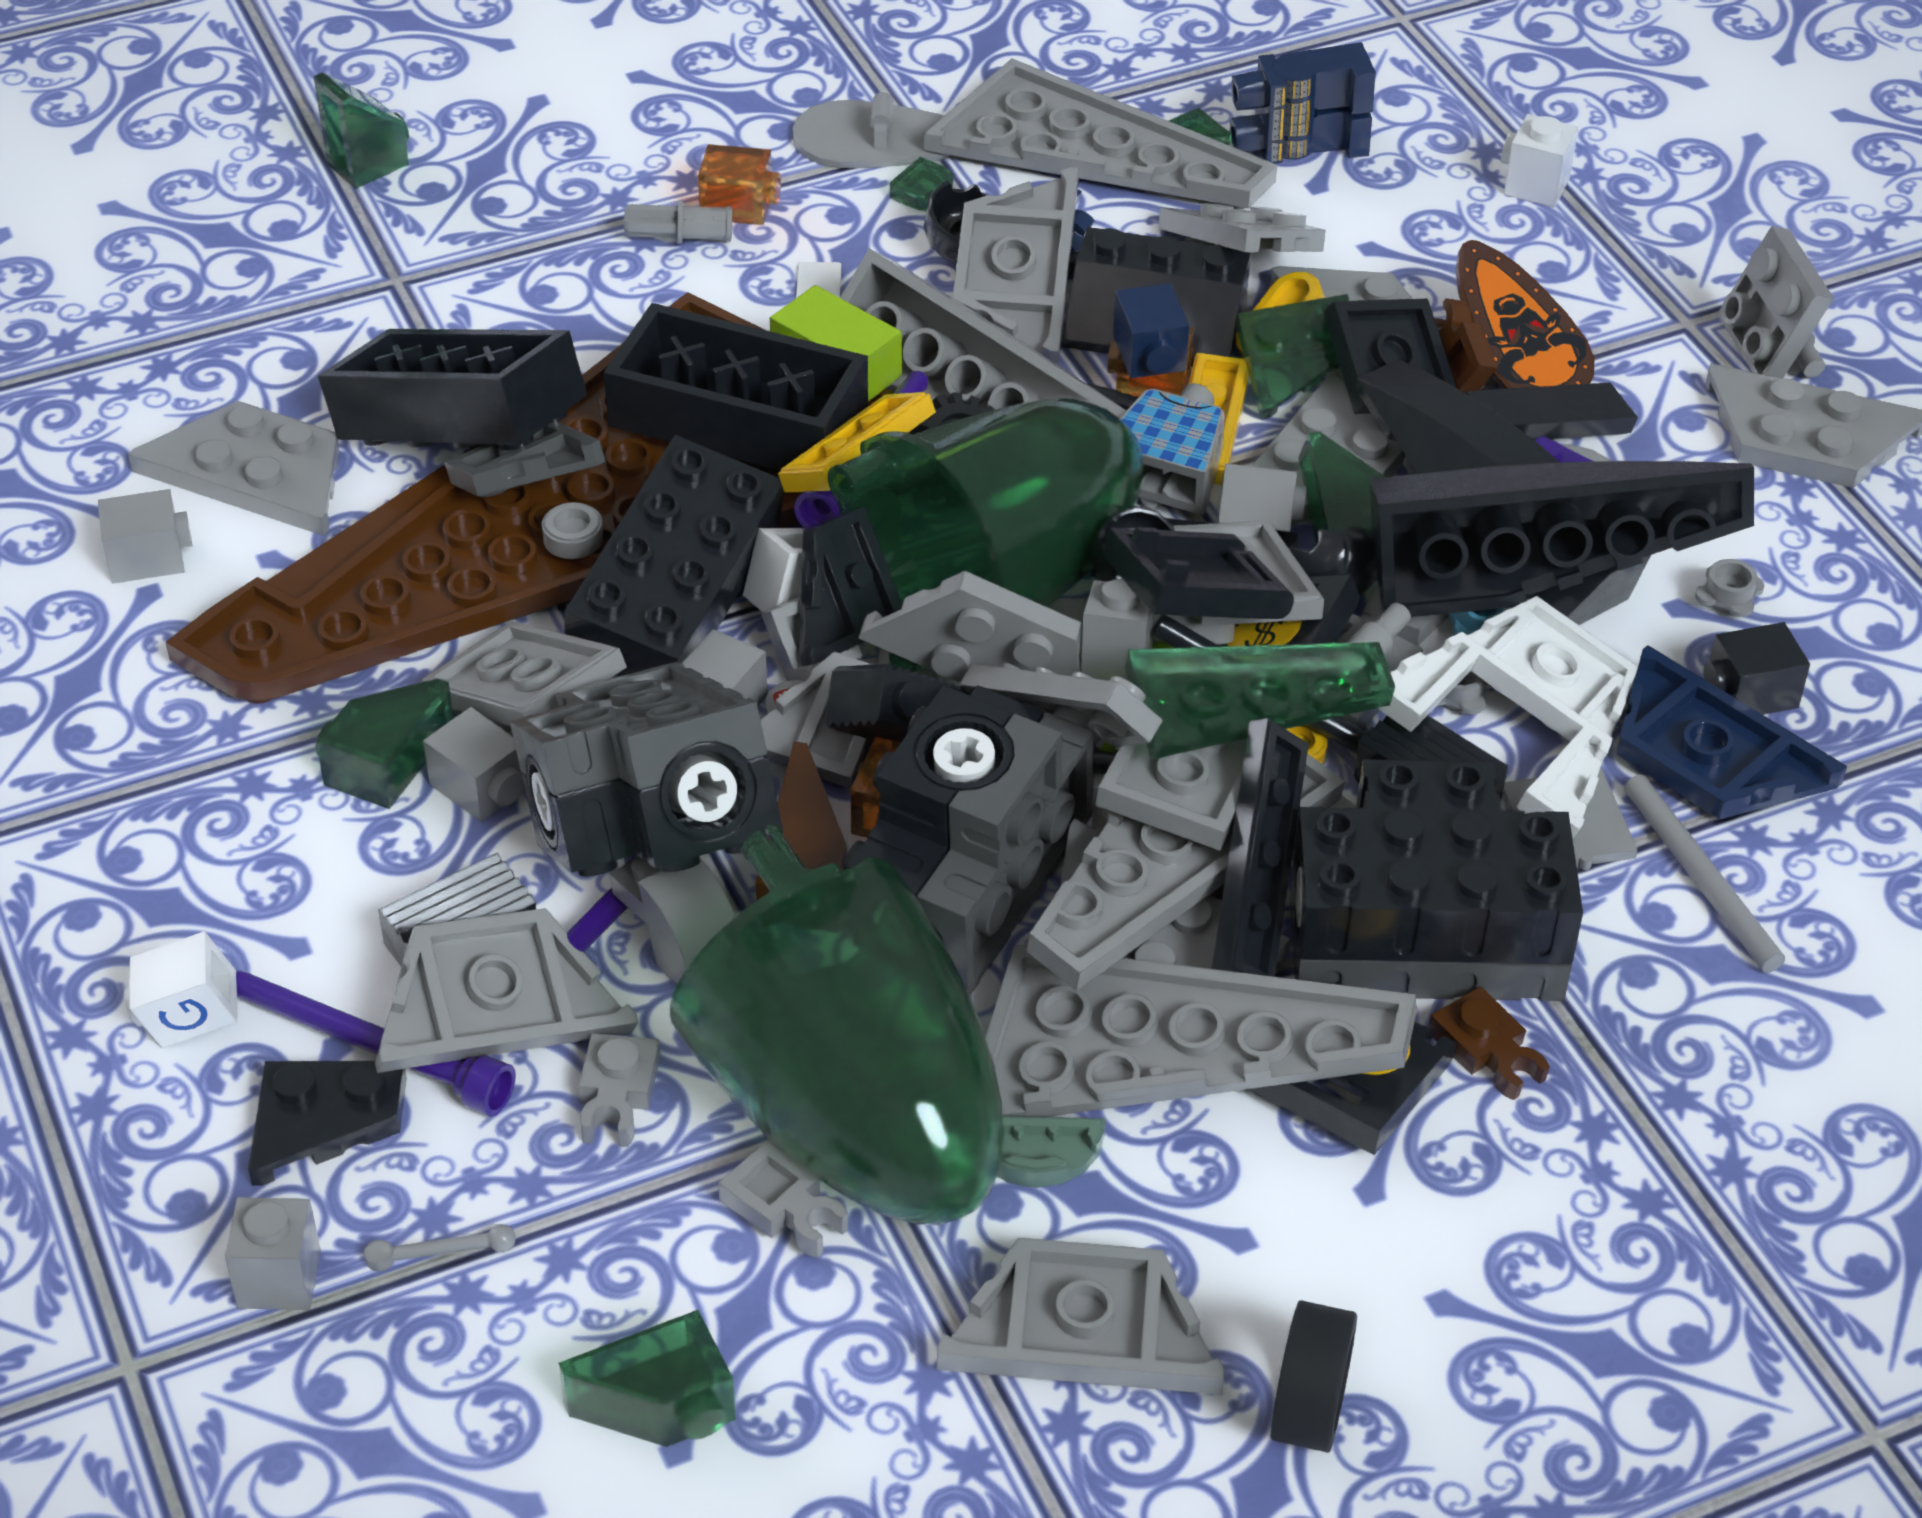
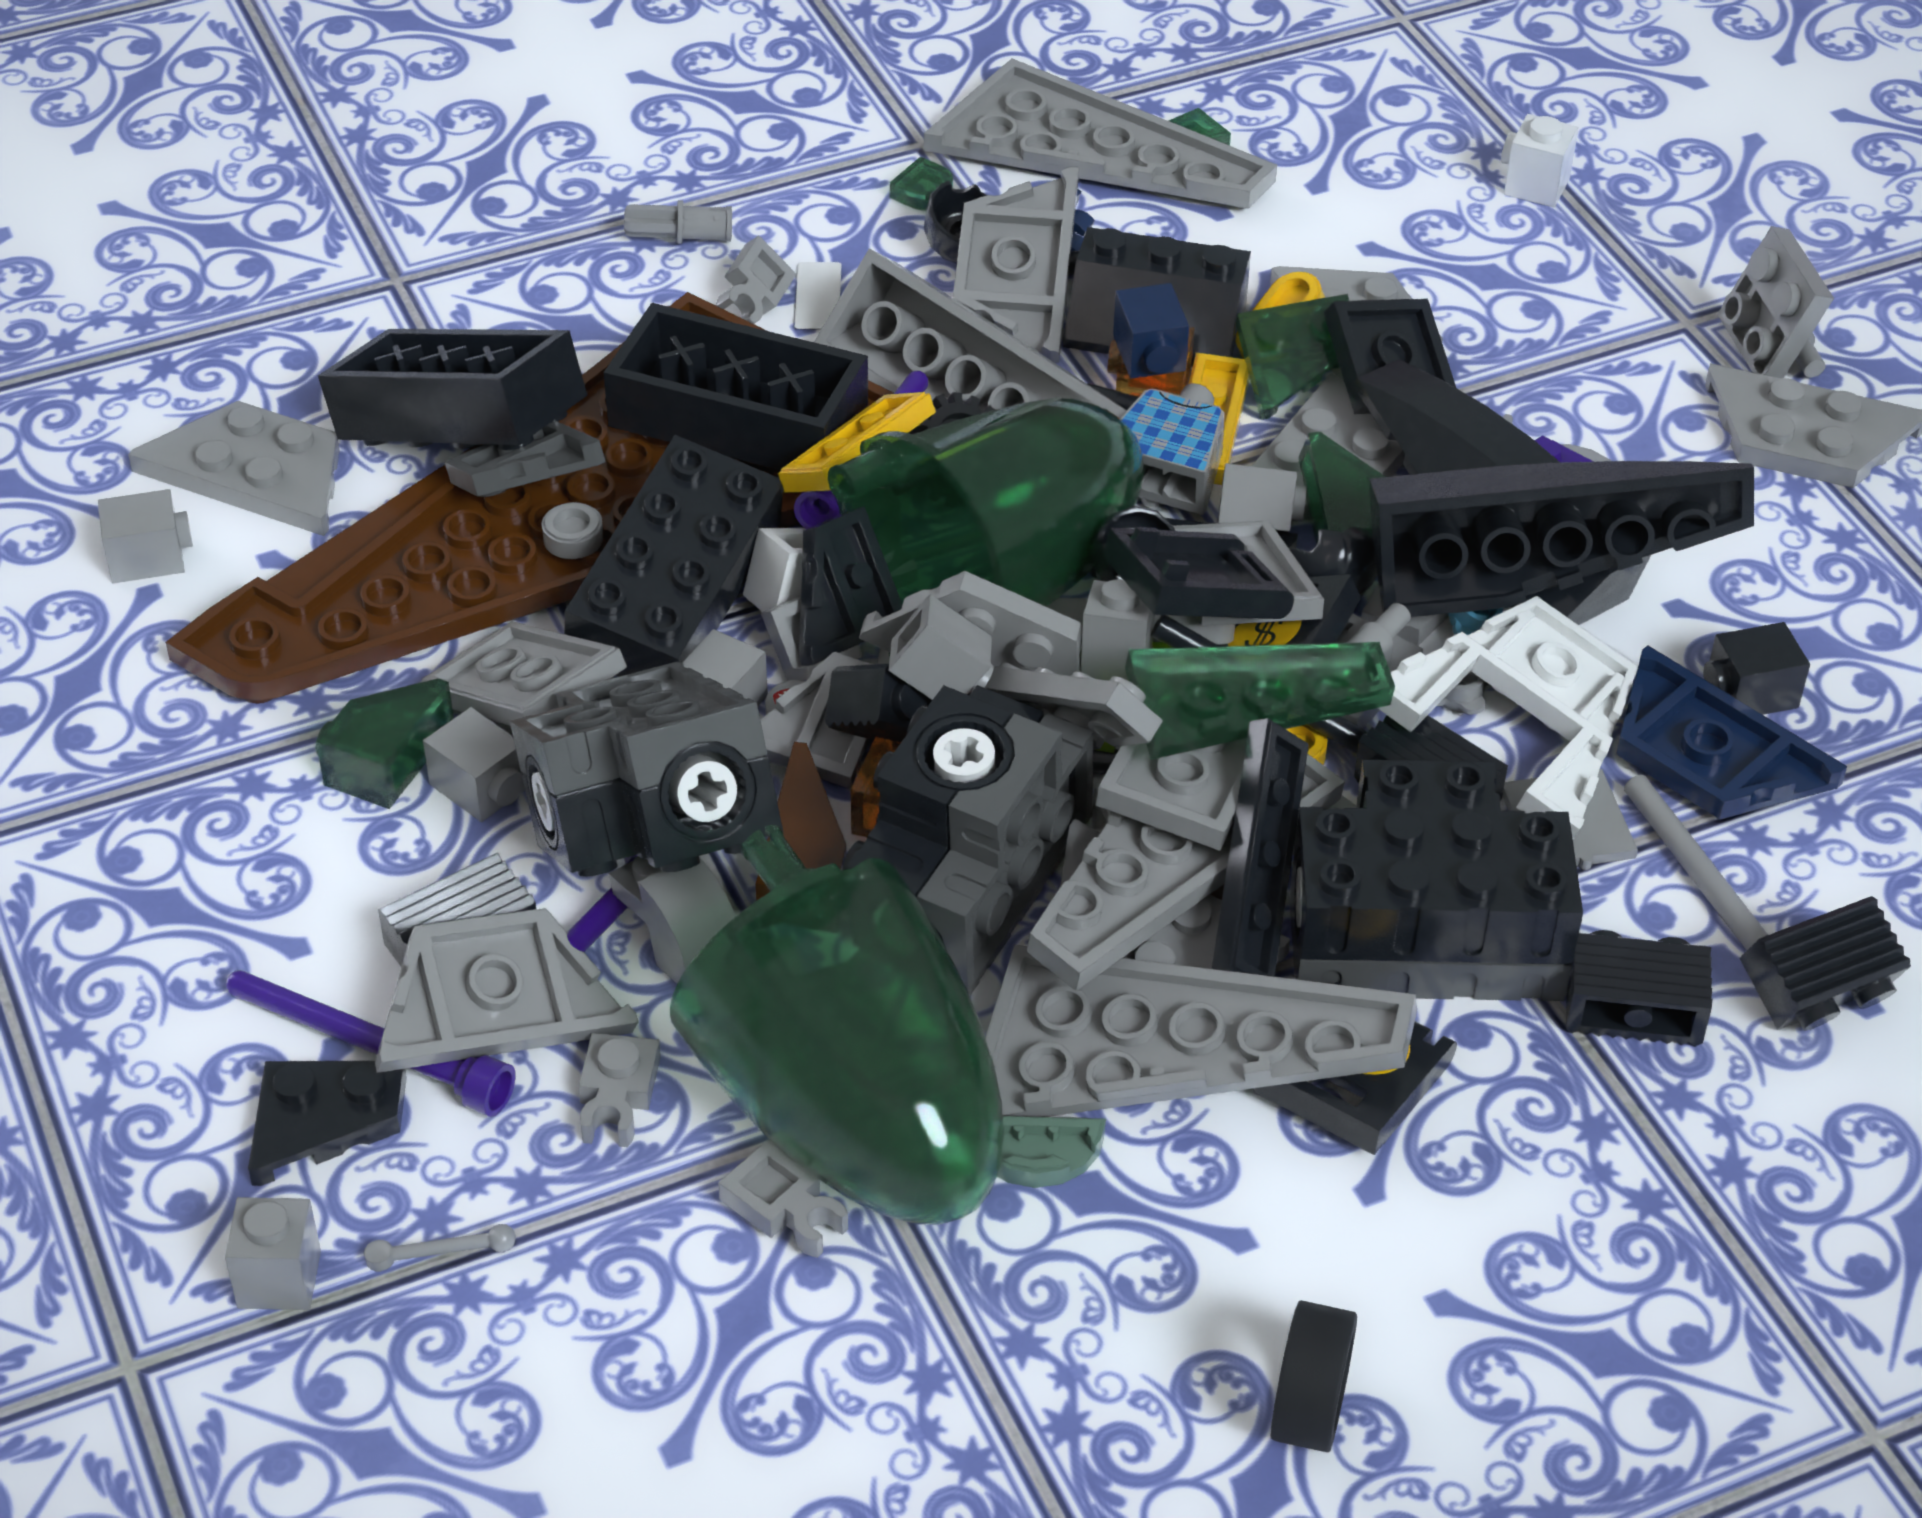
(182, 990): white brick -> none
(359, 132): clear green slope -> none
(653, 1384): clear green slope -> none
(739, 179): clear orange brick -> none
(757, 280): none -> light grey plate
(837, 323): lime brick -> none
(864, 133): light grey shield -> none
(941, 650): none -> light grey brick
(1085, 1320): light grey wing -> none
(1244, 229): light grey wing -> none
(1306, 104): dark blue hips -> none
(1465, 347): reddish brown plate -> none
(1488, 1038): reddish brown plate -> none
(1523, 323): shield -> none
(1562, 409): black tile -> none
(1639, 988): none -> black brick
(1730, 587): light grey plate -> none
(1826, 963): none -> black brick

